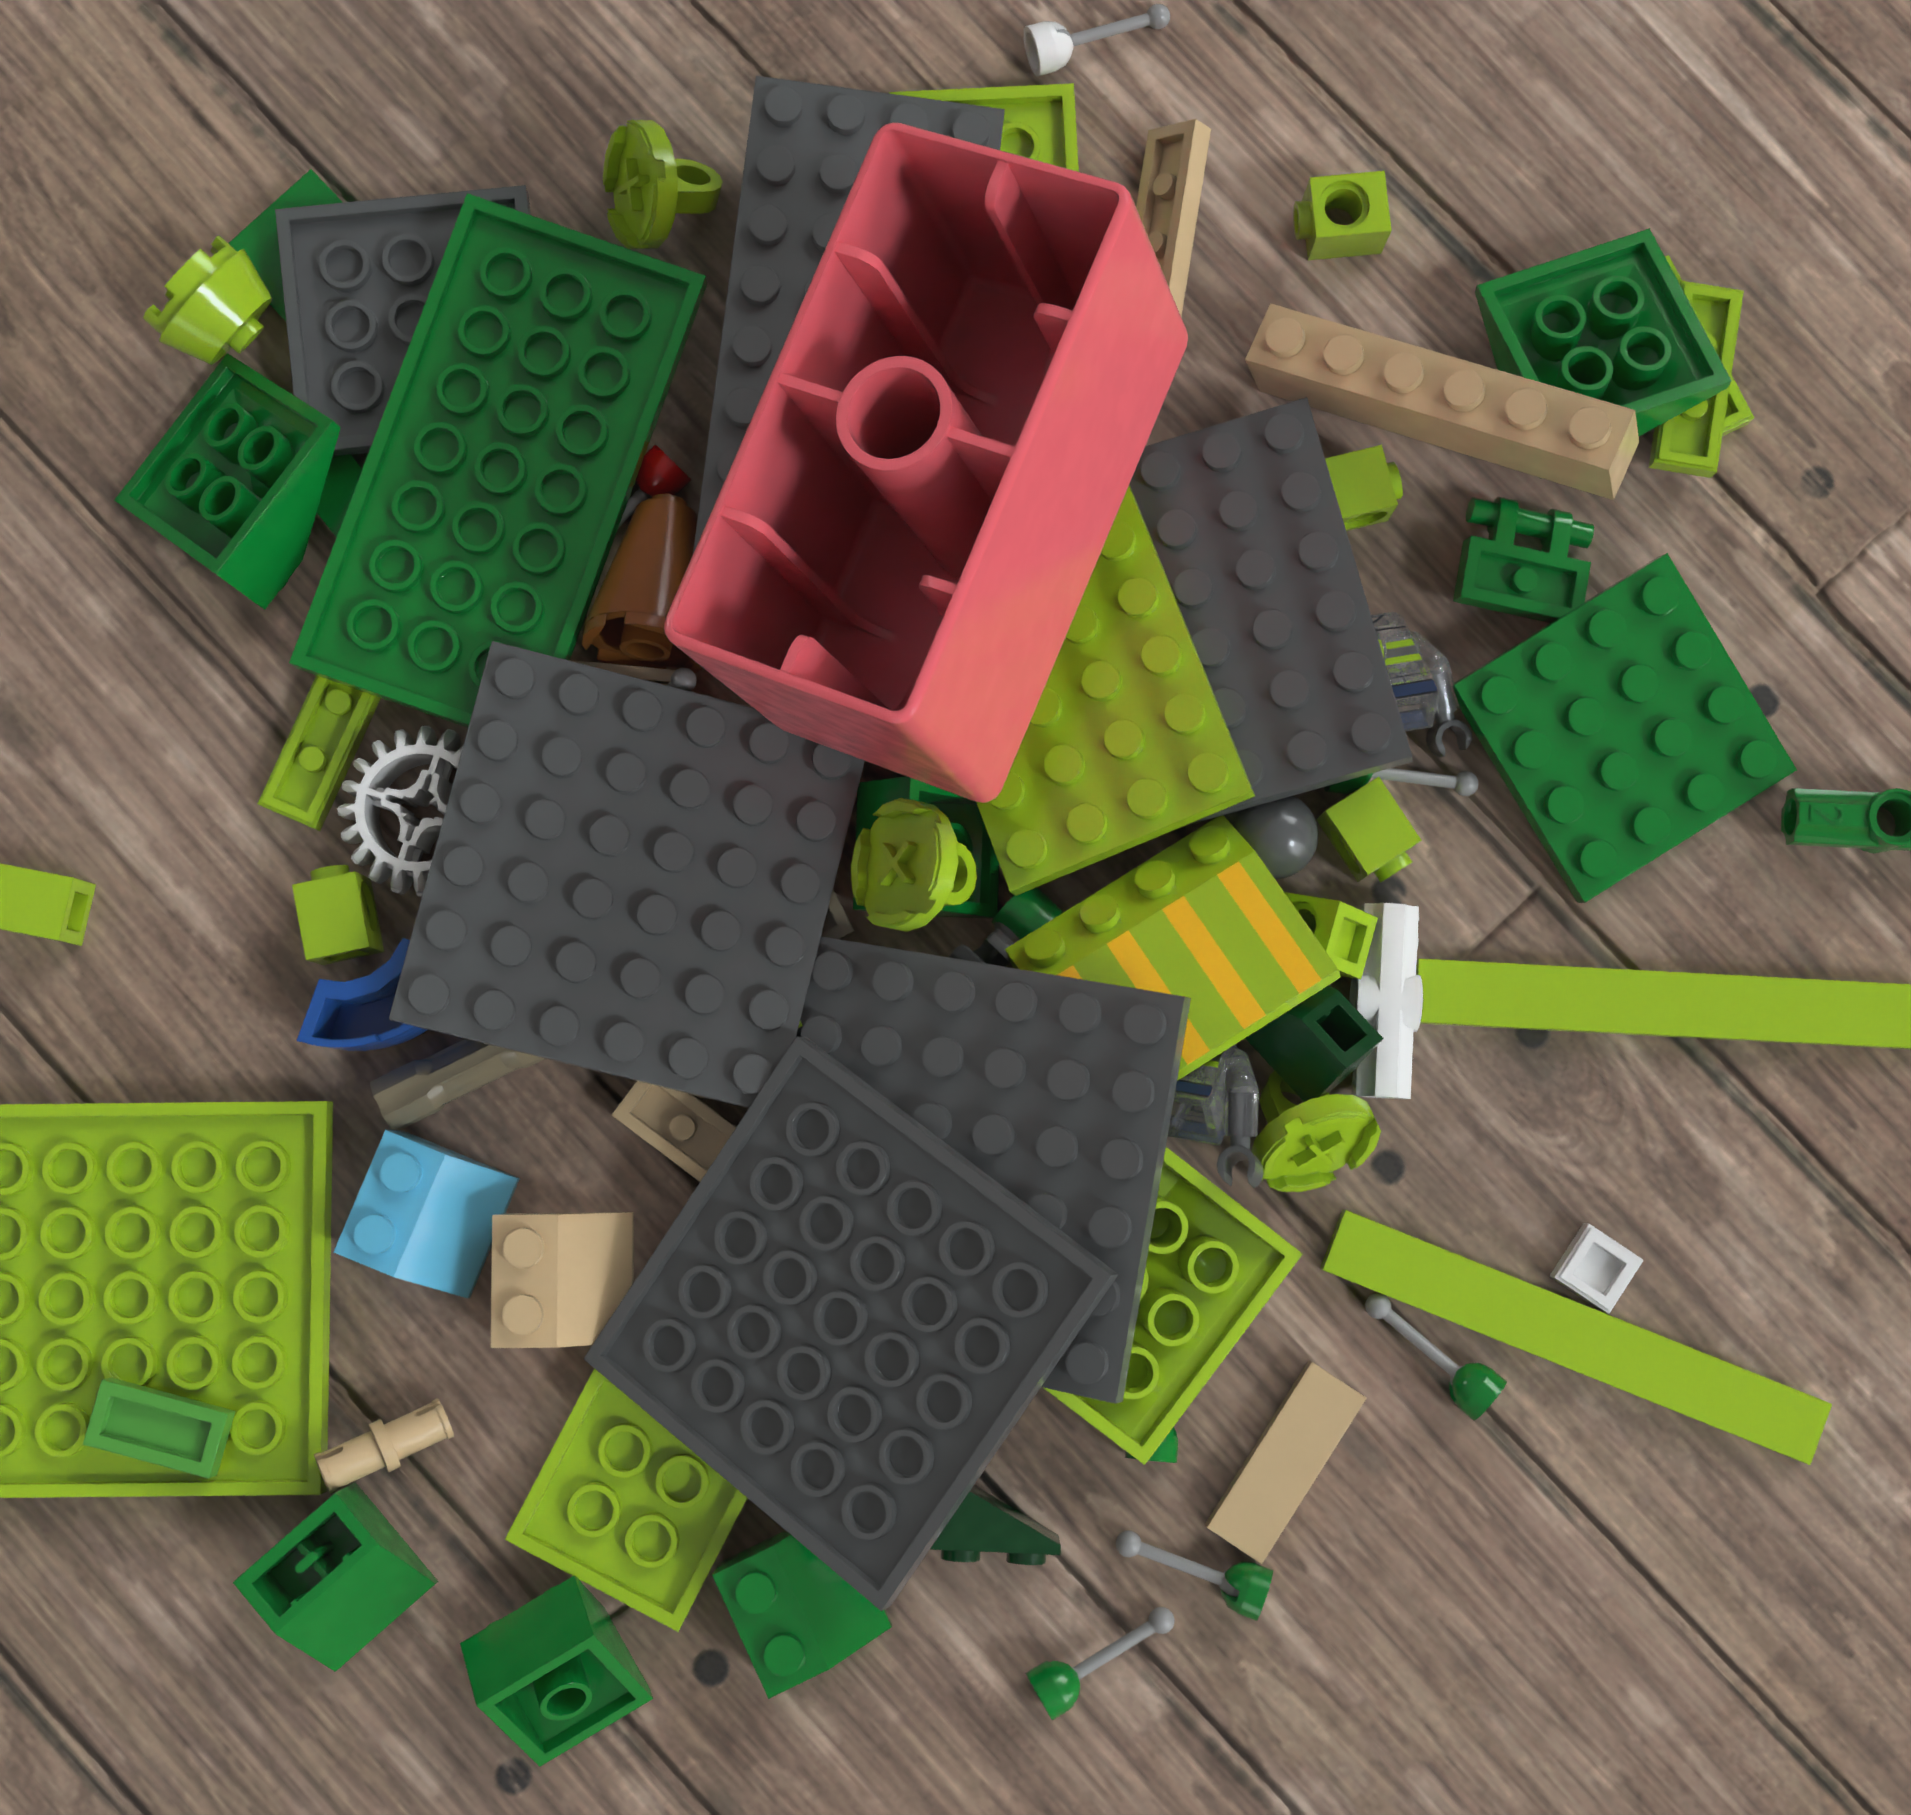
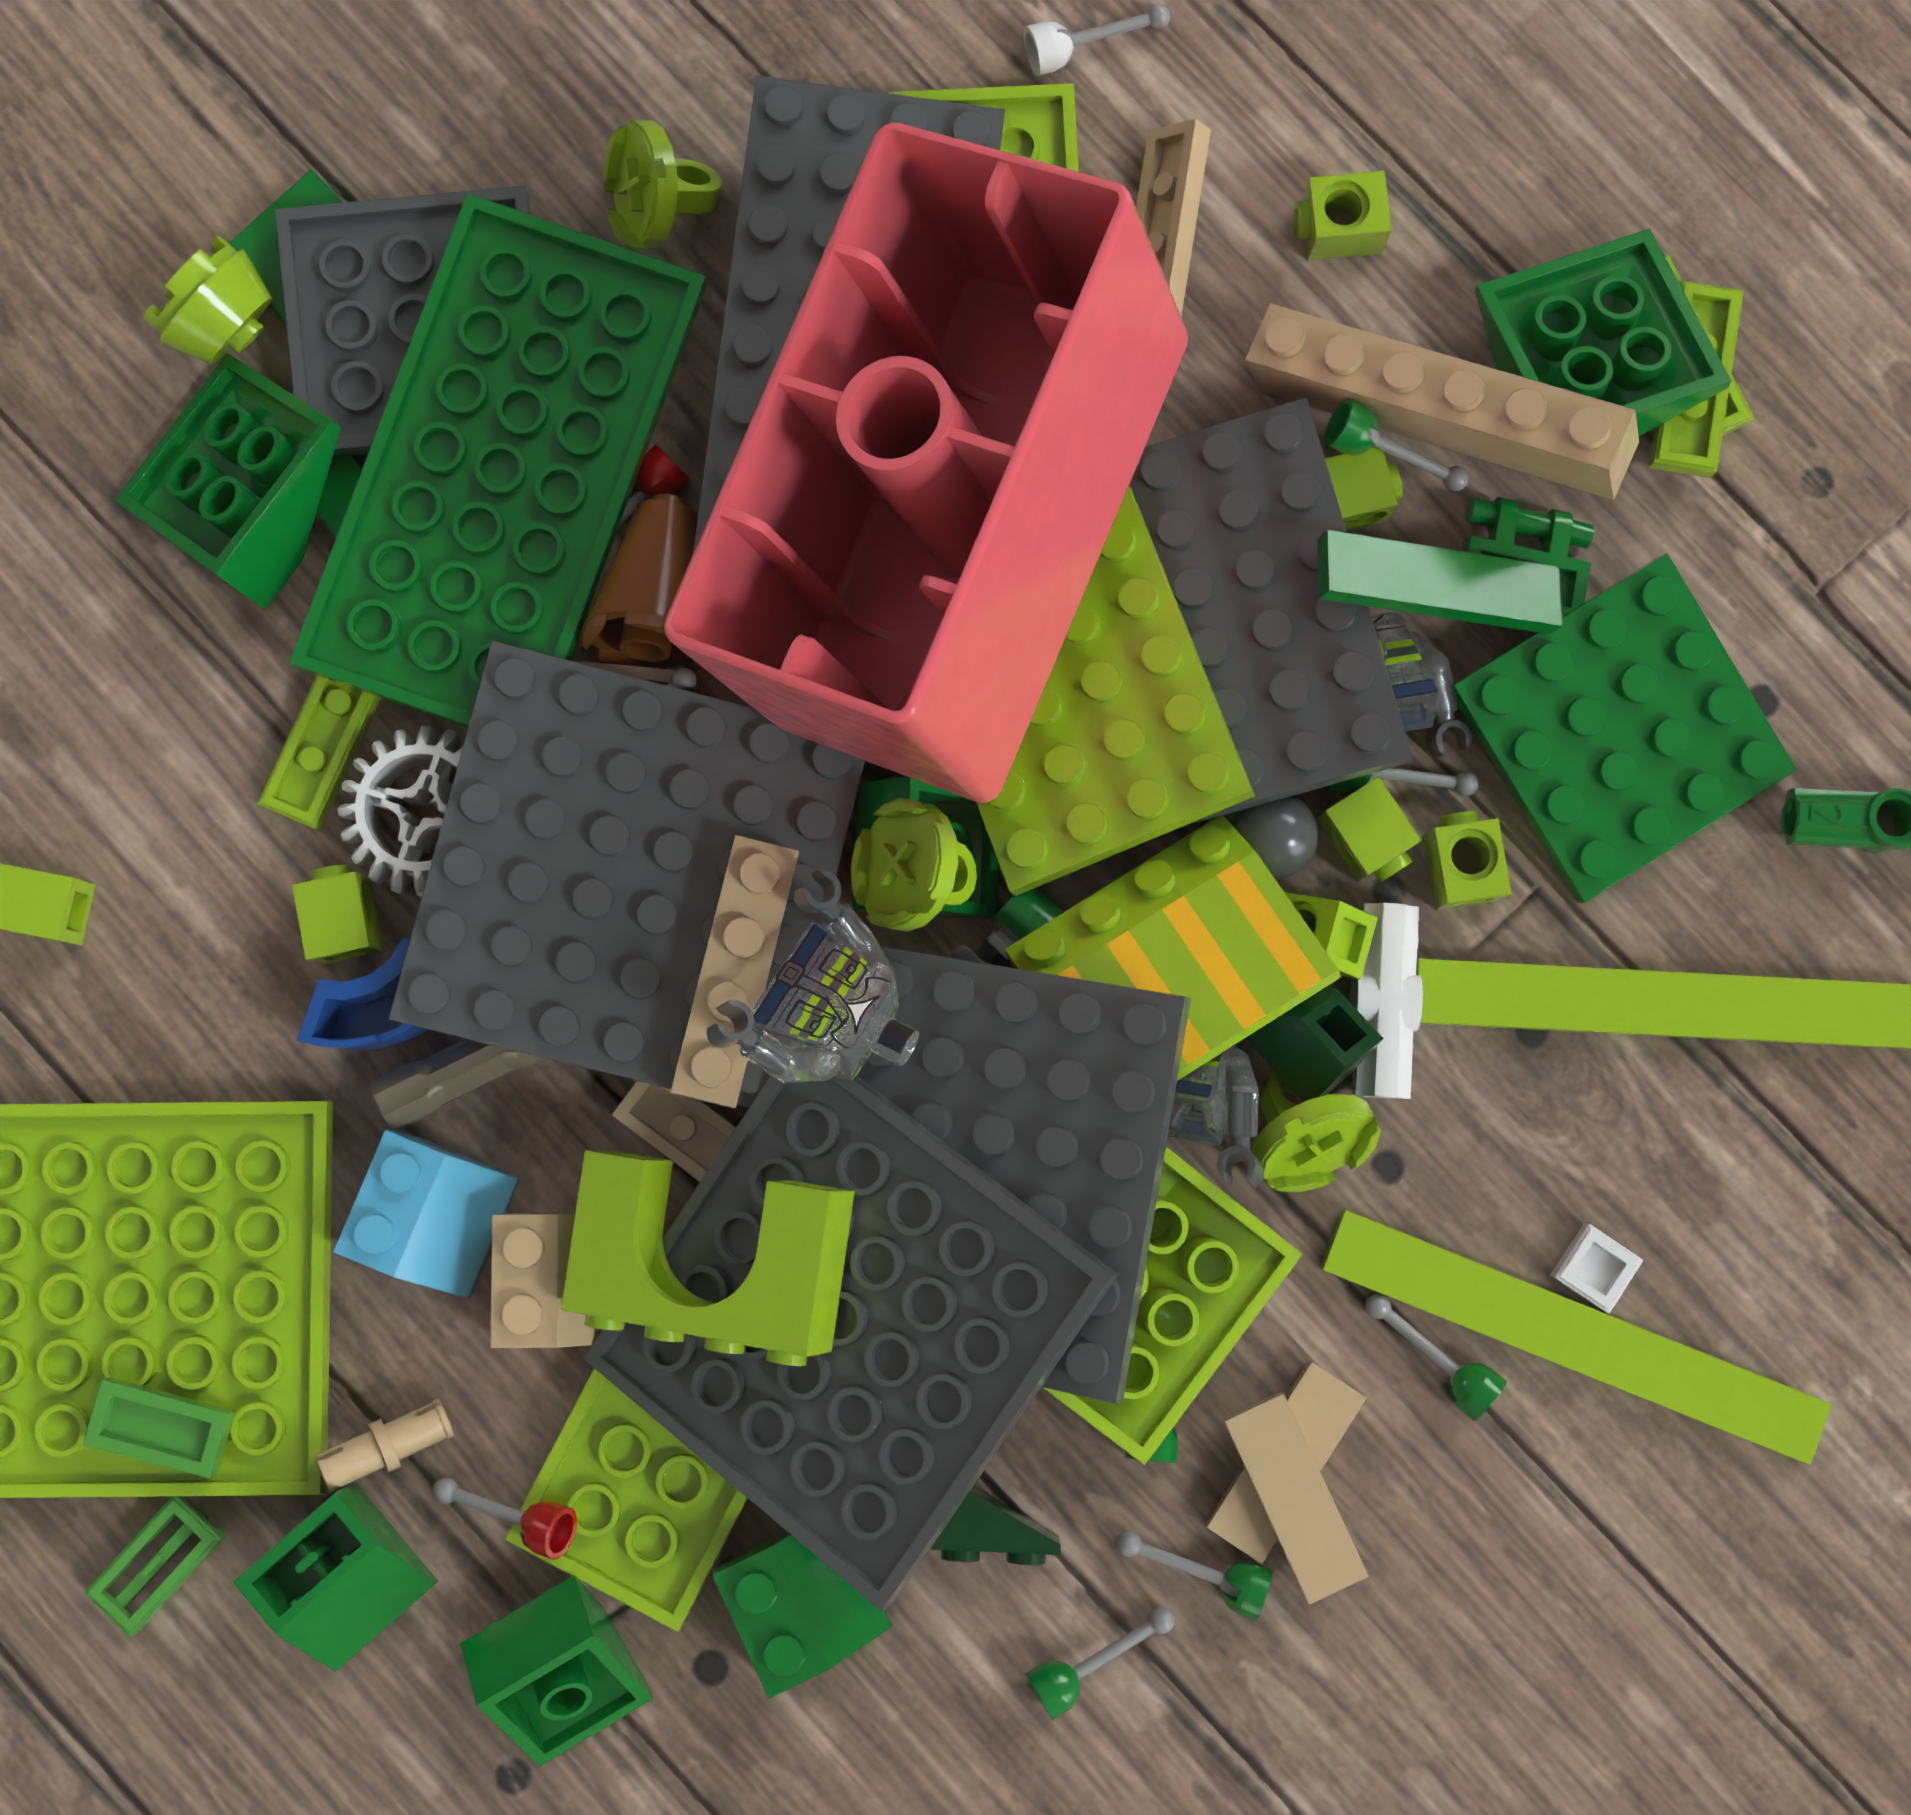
(194, 1522): none -> bright green tile
(545, 1526): none -> red hinge
(623, 1274): none -> lime arch
(734, 966): none -> tan plate
(825, 1003): none -> torso
(1295, 1498): none -> tan tile
(1356, 429): none -> hinge
(1438, 582): none -> tile
(1453, 887): none -> lime brick

